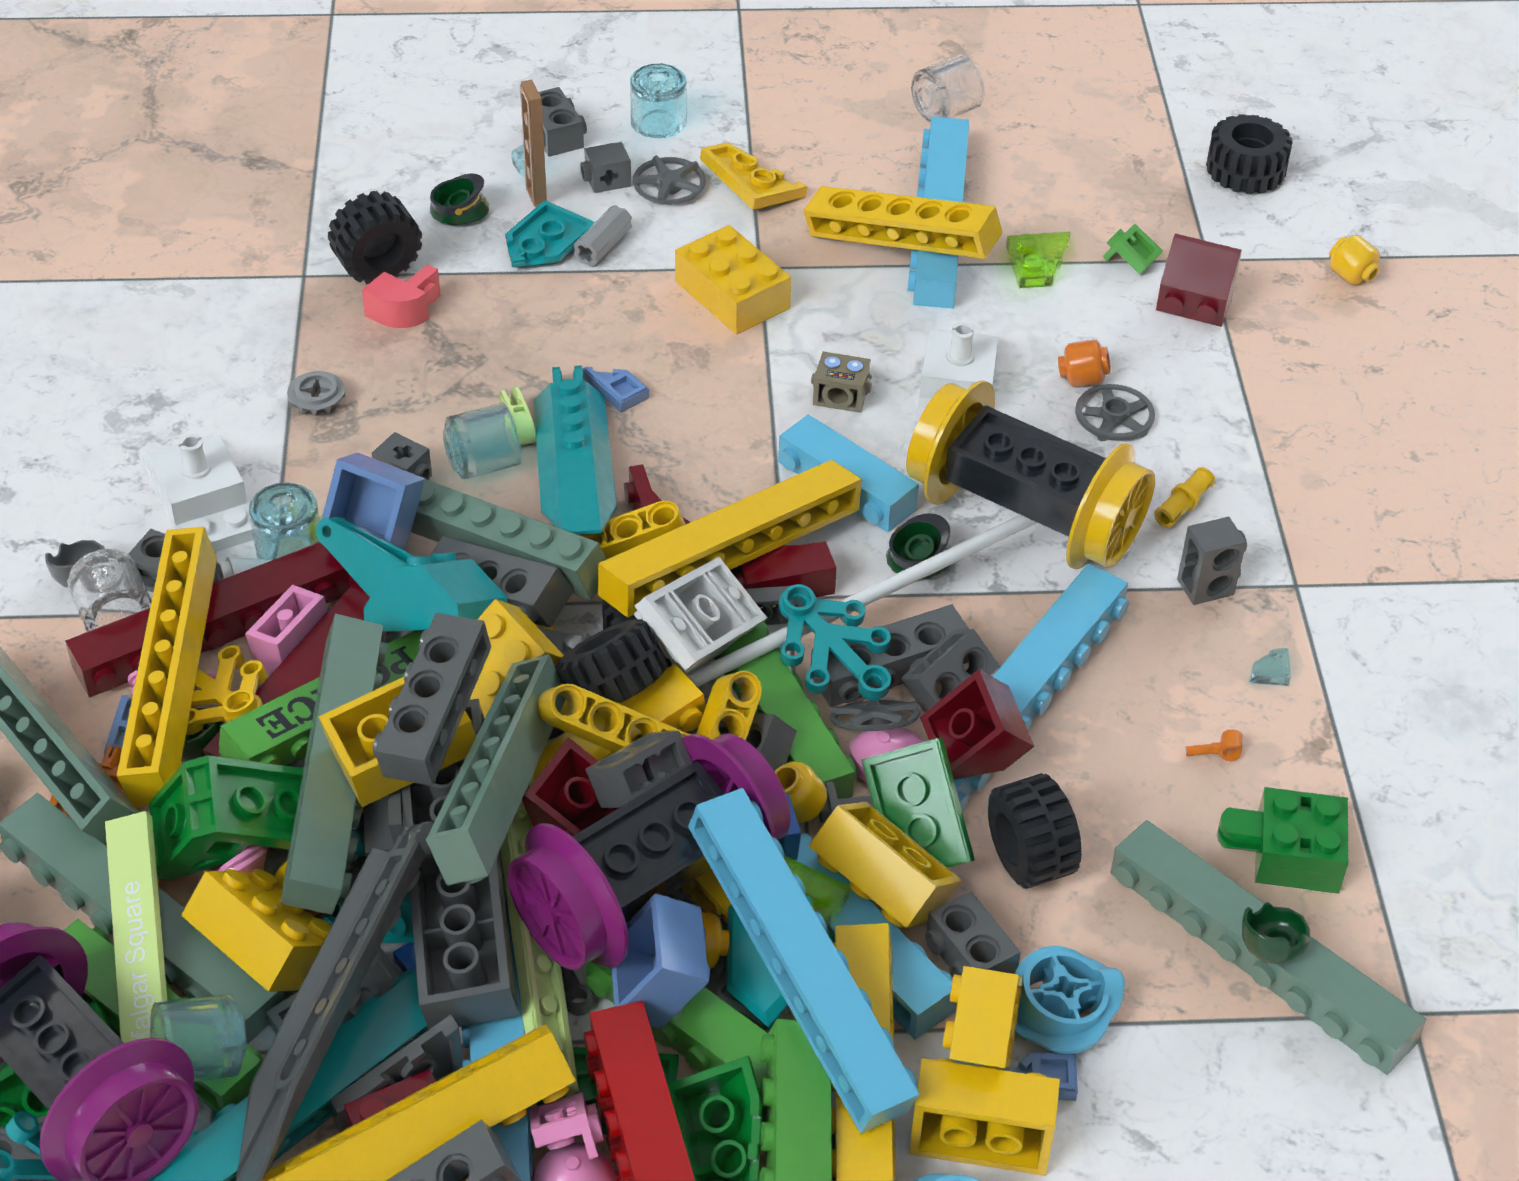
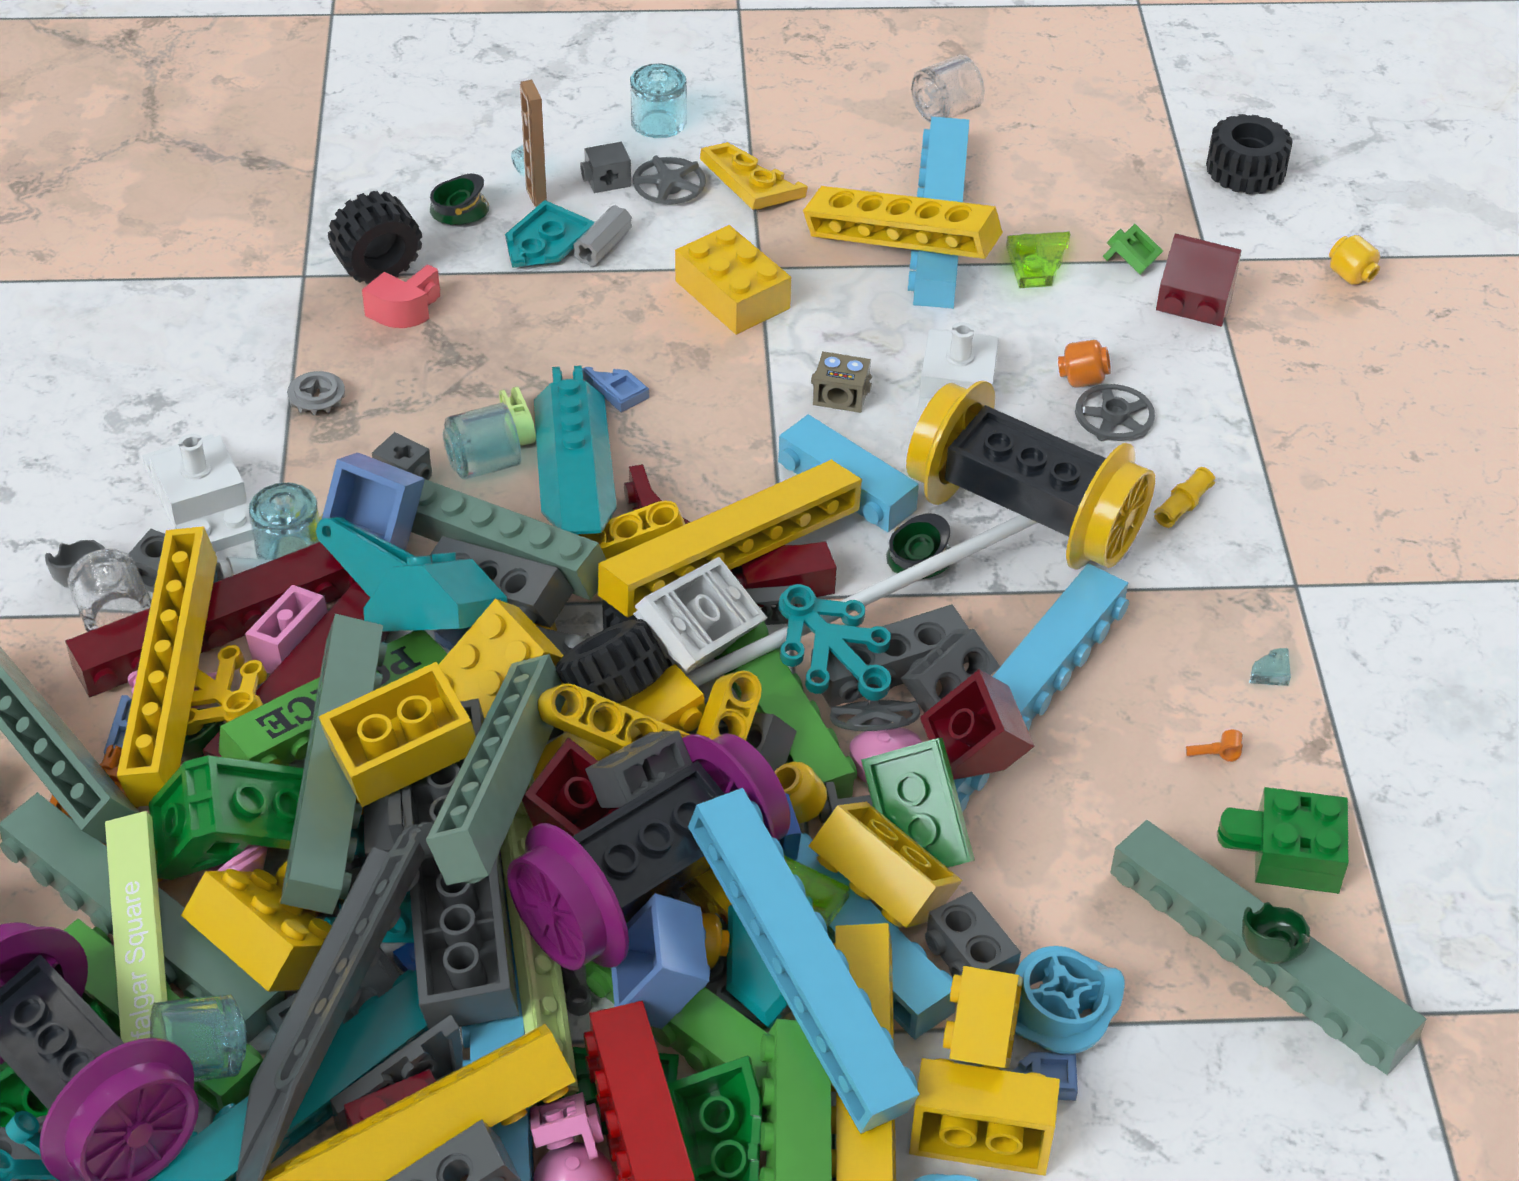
(432, 699): dark grey brick -> none
(561, 123): dark grey brick -> none
(1034, 830): black tyre -> none
(1211, 560): dark grey brick -> none

